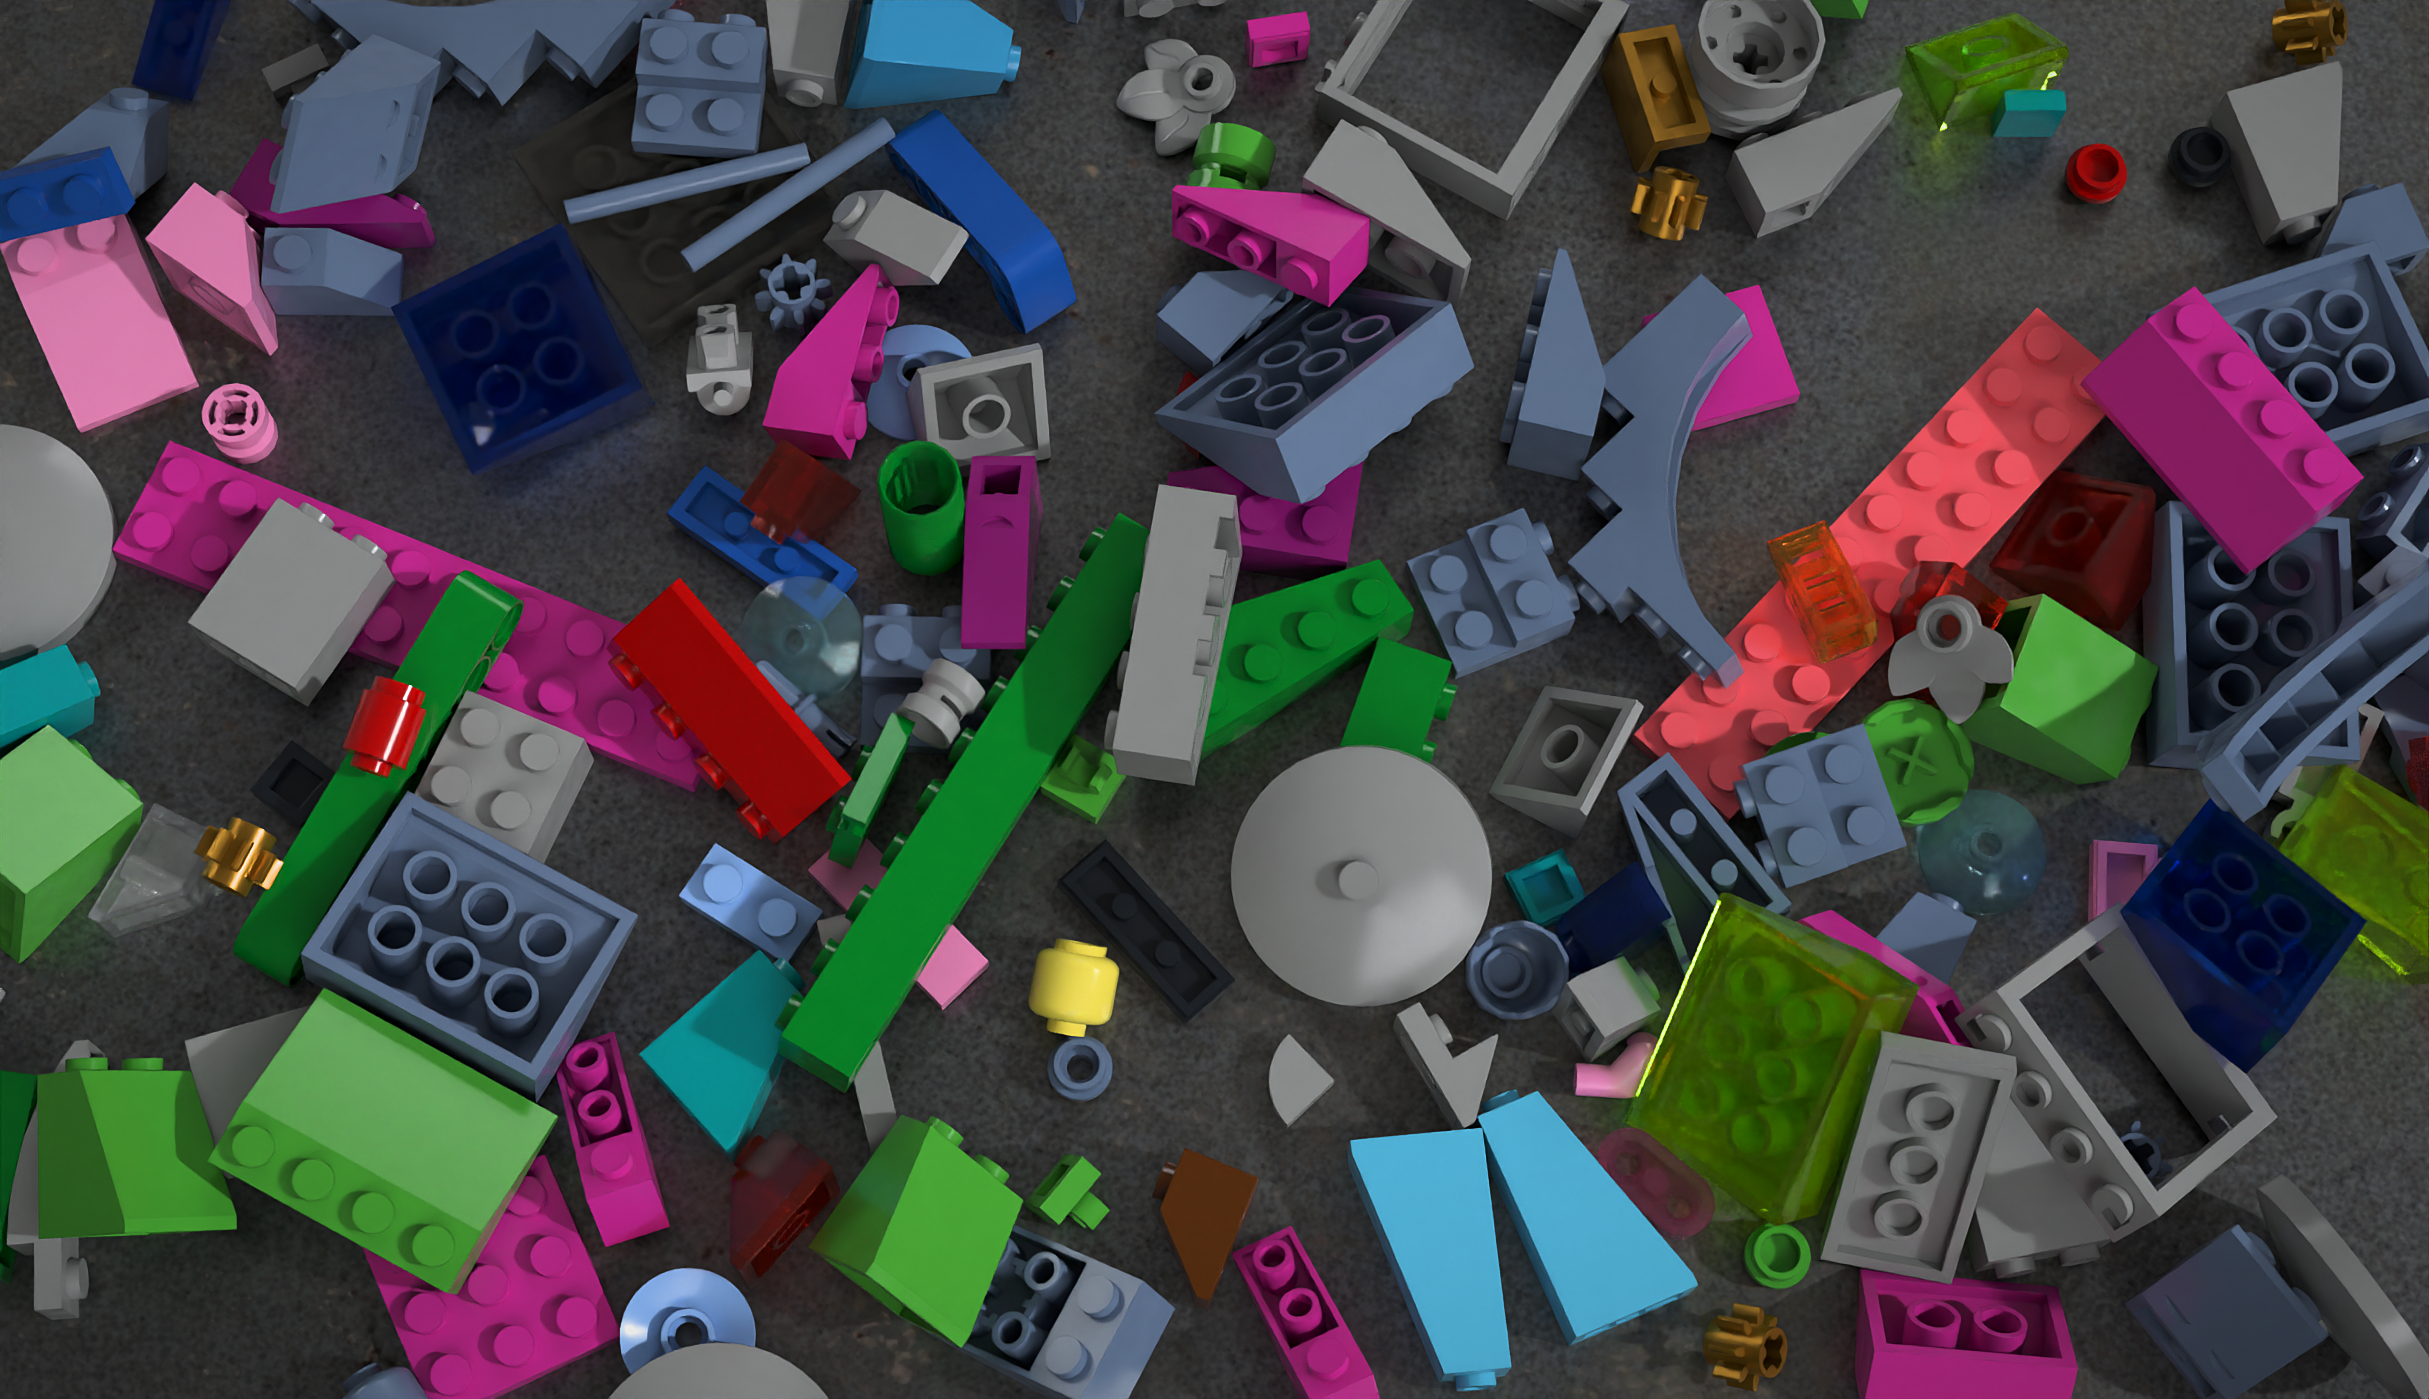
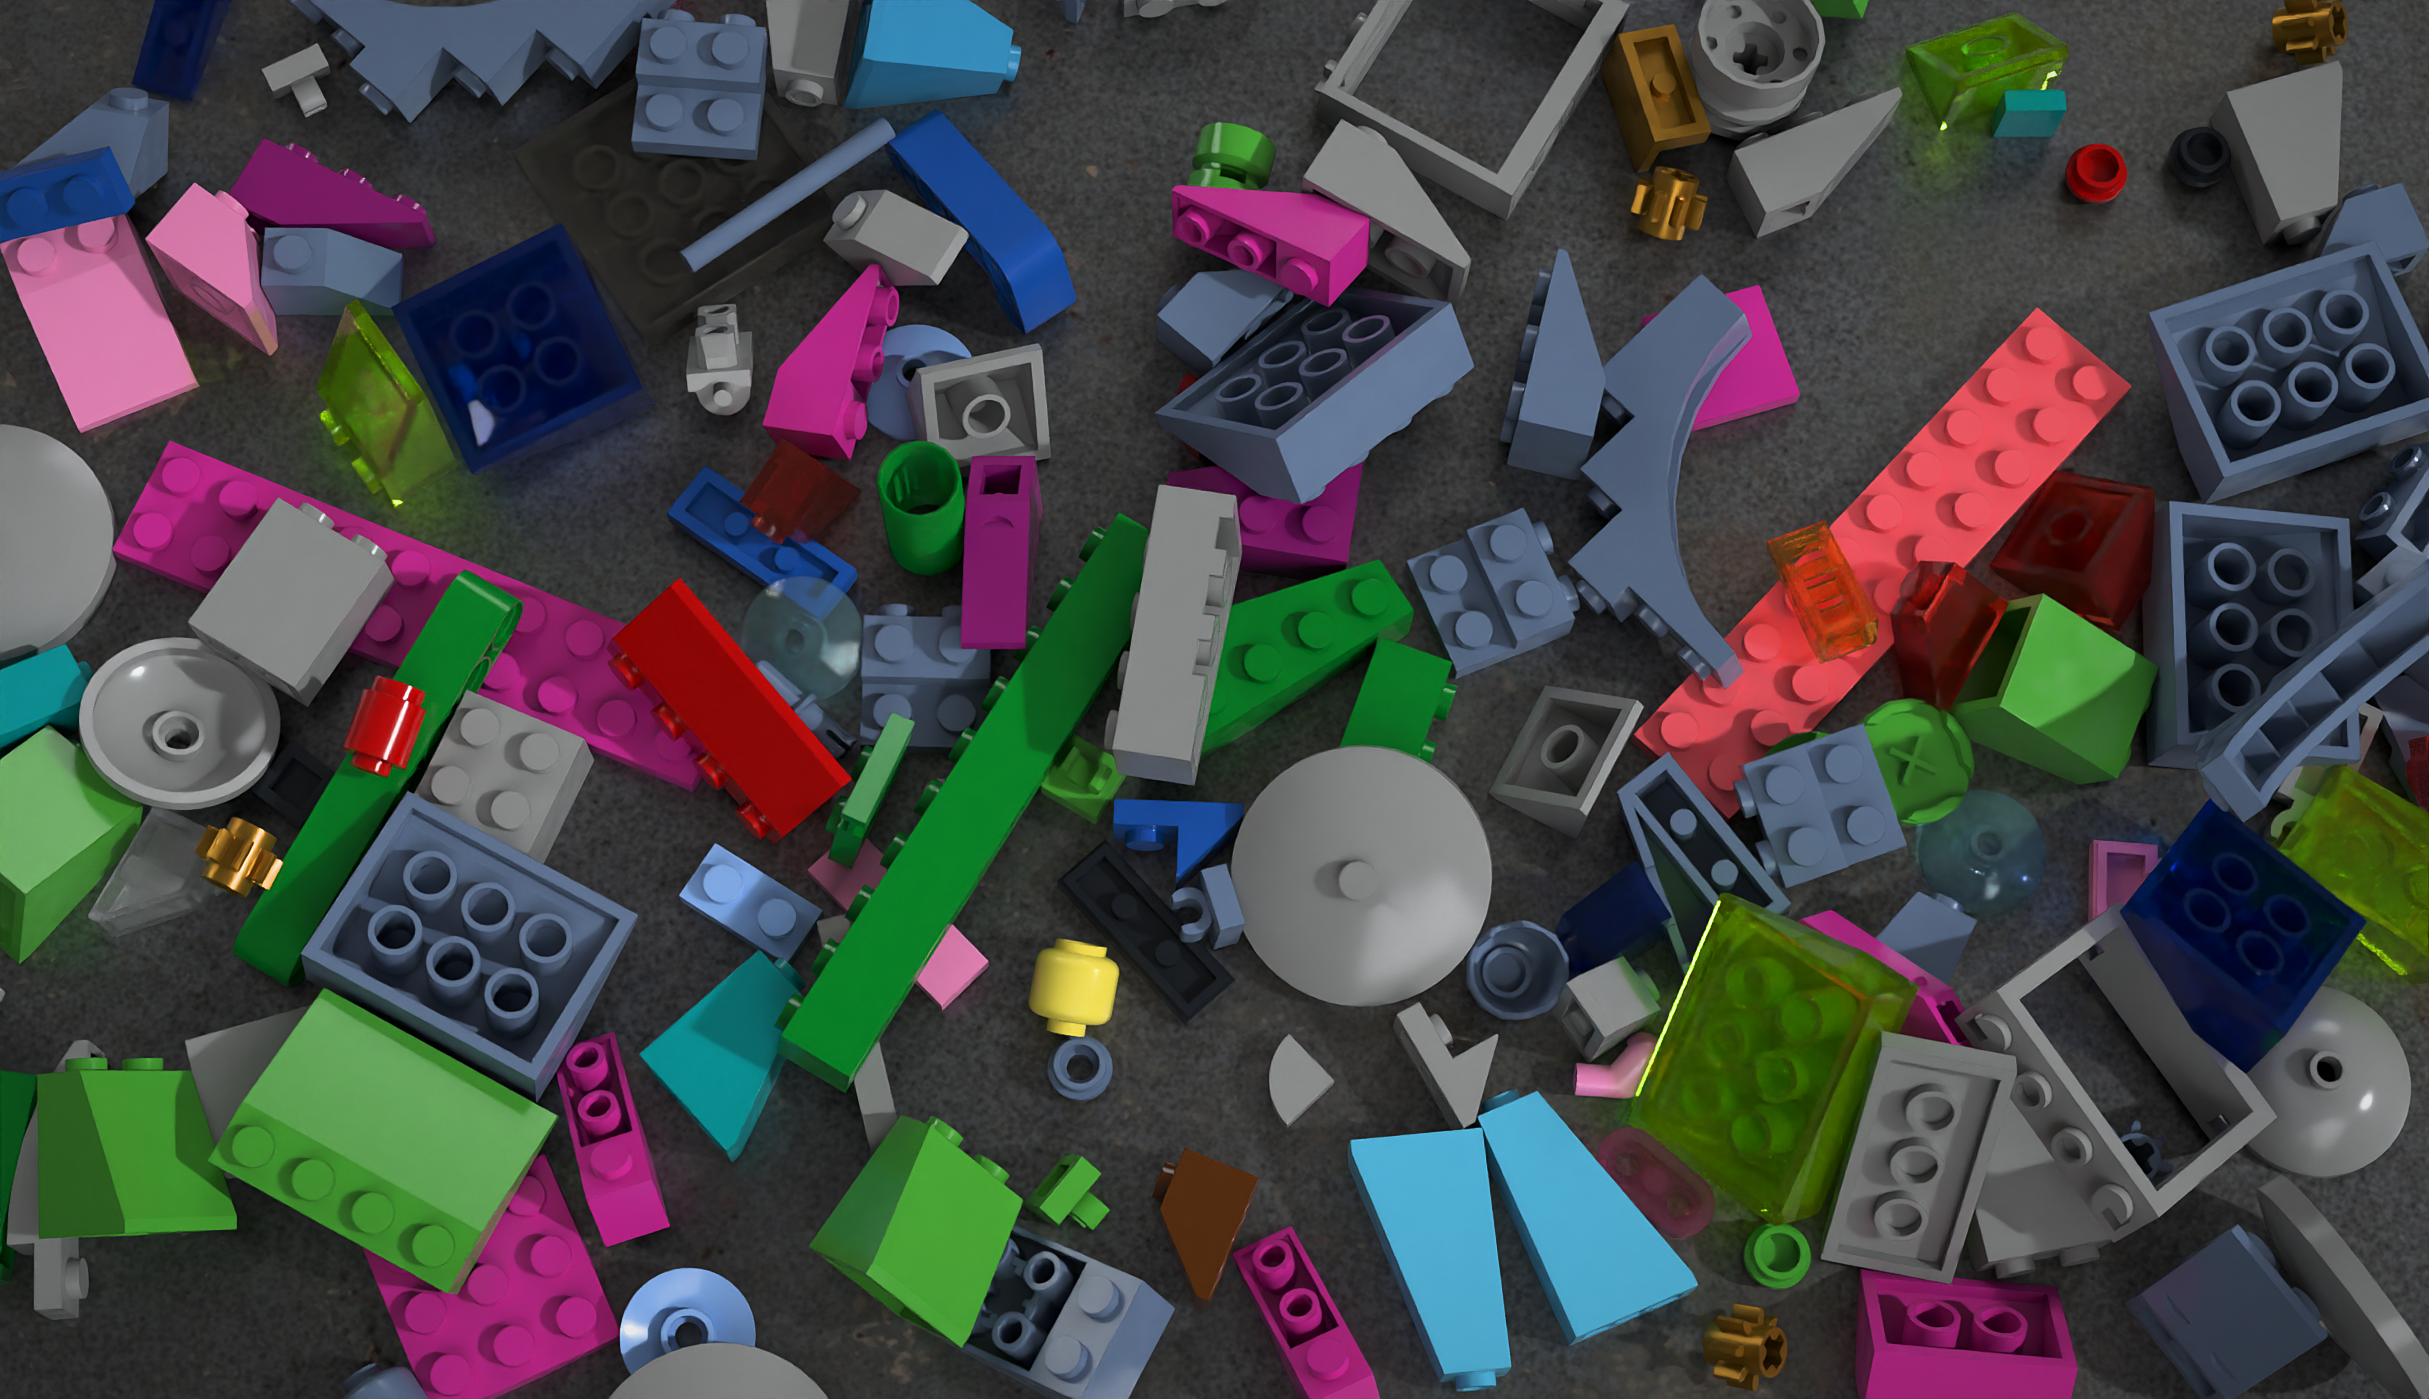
(184, 695): none -> light grey dish
(247, 436): bright pink wheel -> none
(355, 127): sand blue slope -> none
(380, 411): none -> clear neon green slope
(687, 183): sand blue bar -> none
(774, 1201): clear red slope -> none
(792, 277): sand blue gear -> none
(942, 703): light grey wheel -> none
(1169, 94): light grey plate -> none
(1196, 827): none -> blue slope
(1216, 905): none -> sand blue tile
(1277, 39): dark pink tile -> none
(1544, 889): teal tile -> none
(1948, 666): light grey plate -> none
(2221, 430): dark pink slope -> none
(2337, 1124): none -> light grey dish

